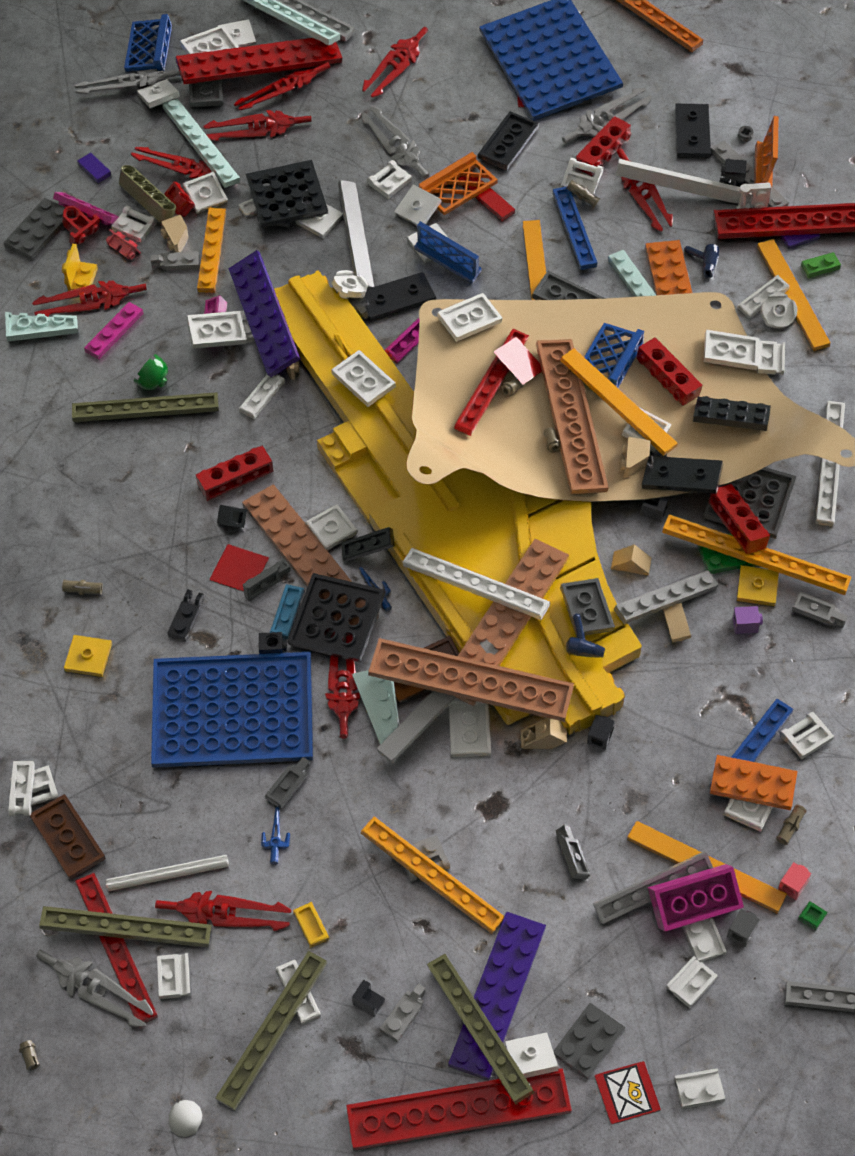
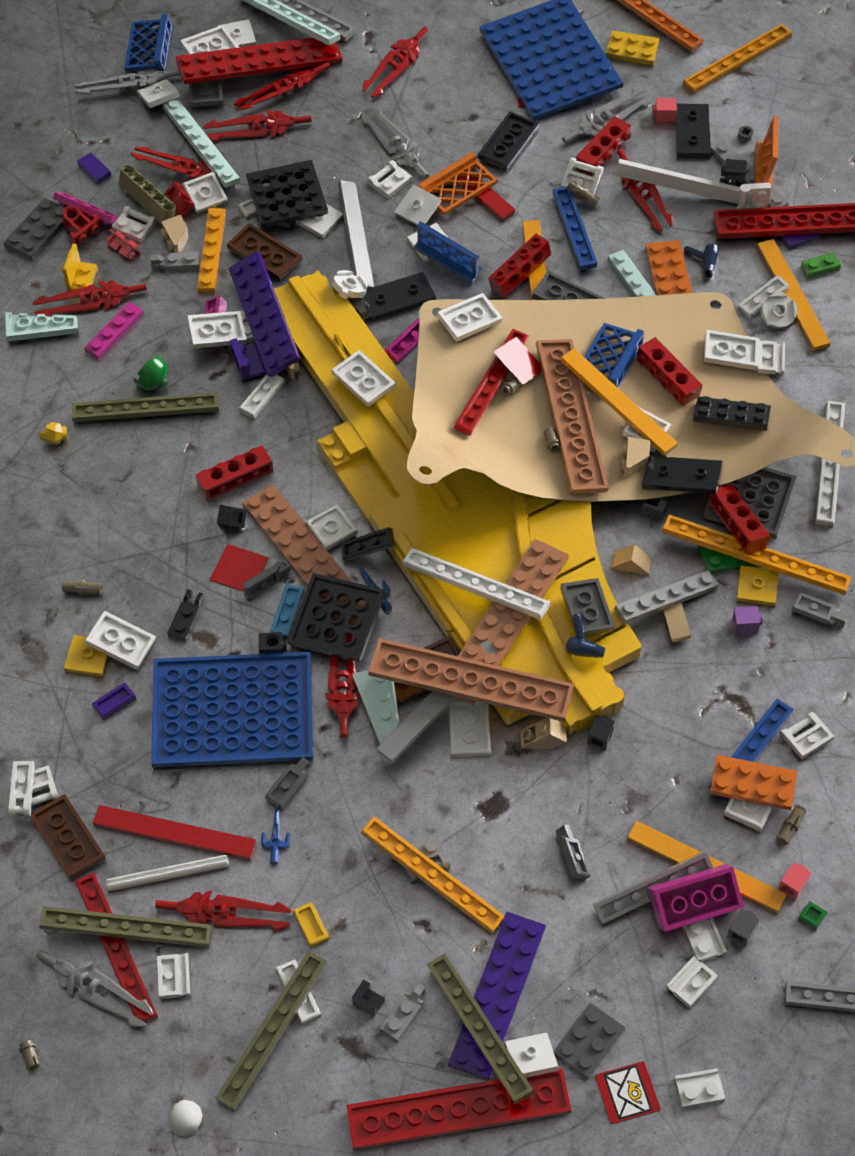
(53, 433): none -> yellow rock
(114, 701): none -> dark purple tile
(120, 640): none -> white plate
(174, 832): none -> red tile
(247, 360): none -> dark purple bracket
(276, 256): none -> reddish brown plate
(519, 266): none -> red brick
(632, 47): none -> yellow plate
(665, 110): none -> coral brick
(737, 58): none -> light orange tile

